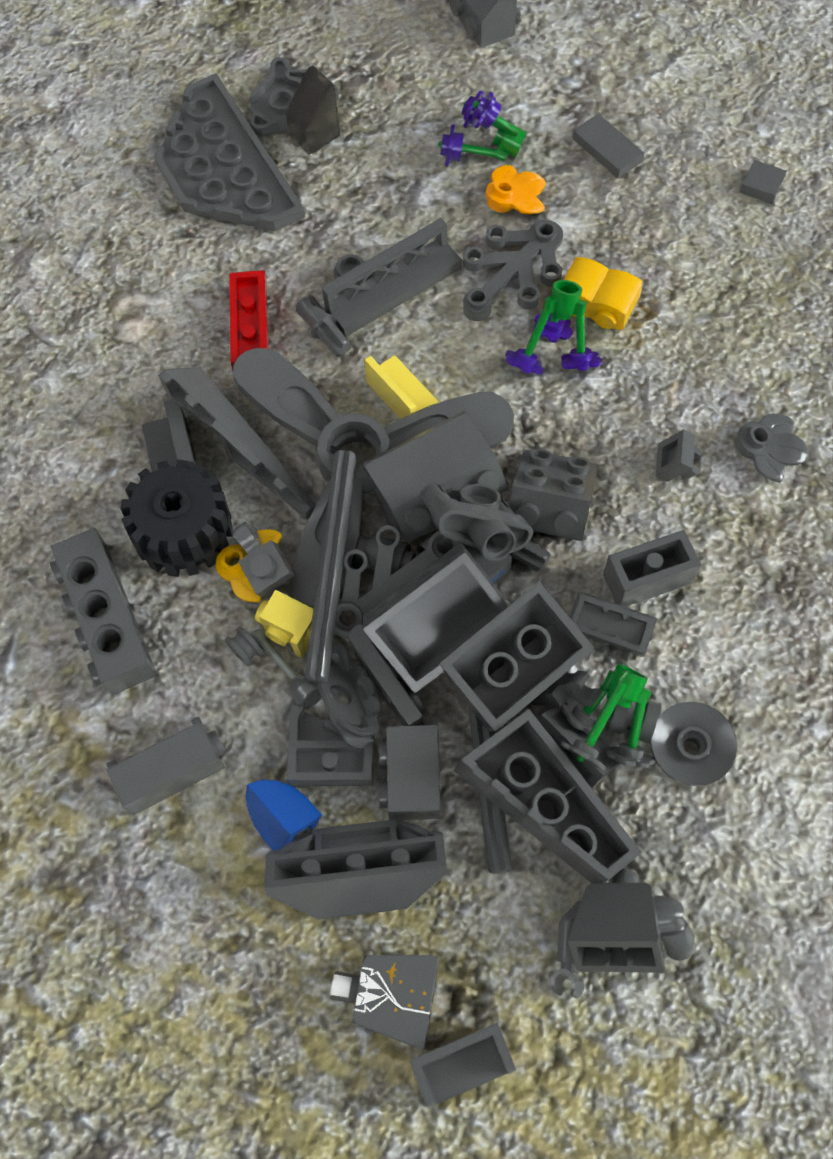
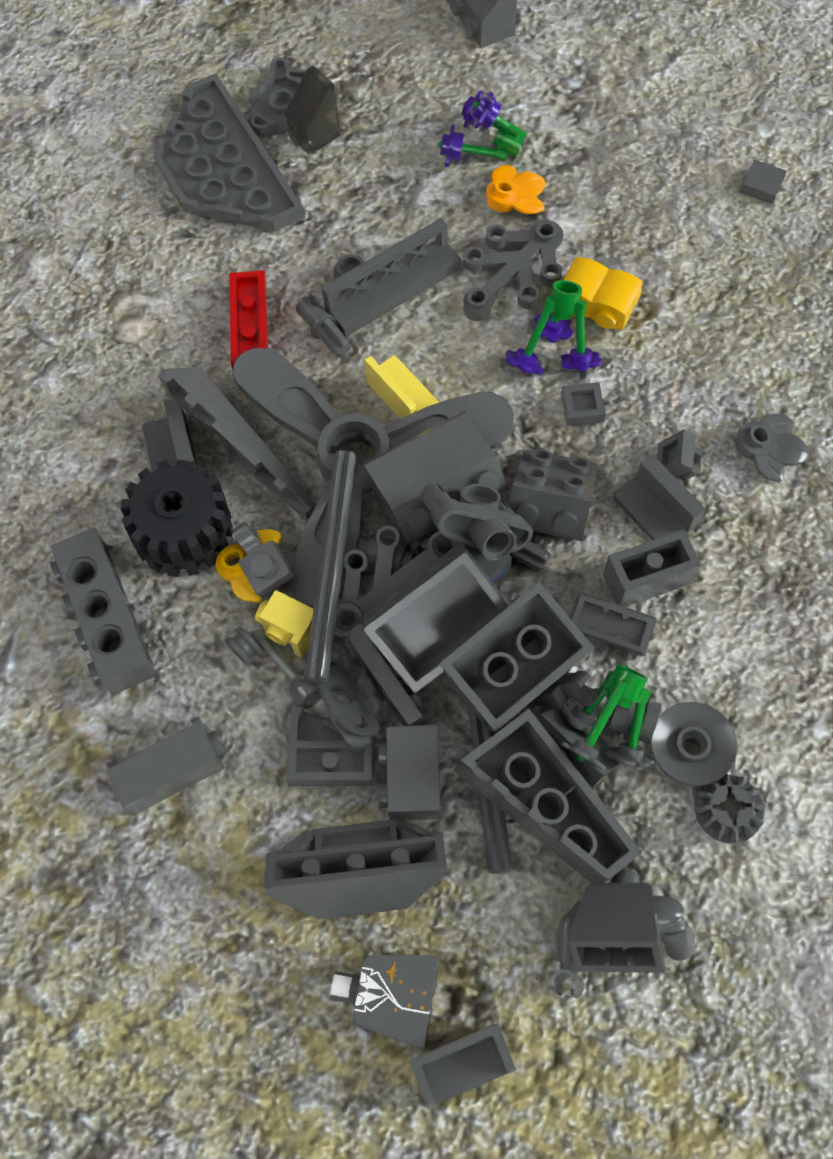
(279, 811): blue brick -> none
(583, 404): none -> dark grey plate
(608, 145): dark grey tile -> none
(659, 501): none -> dark grey panel
(717, 822): none -> dark grey gear

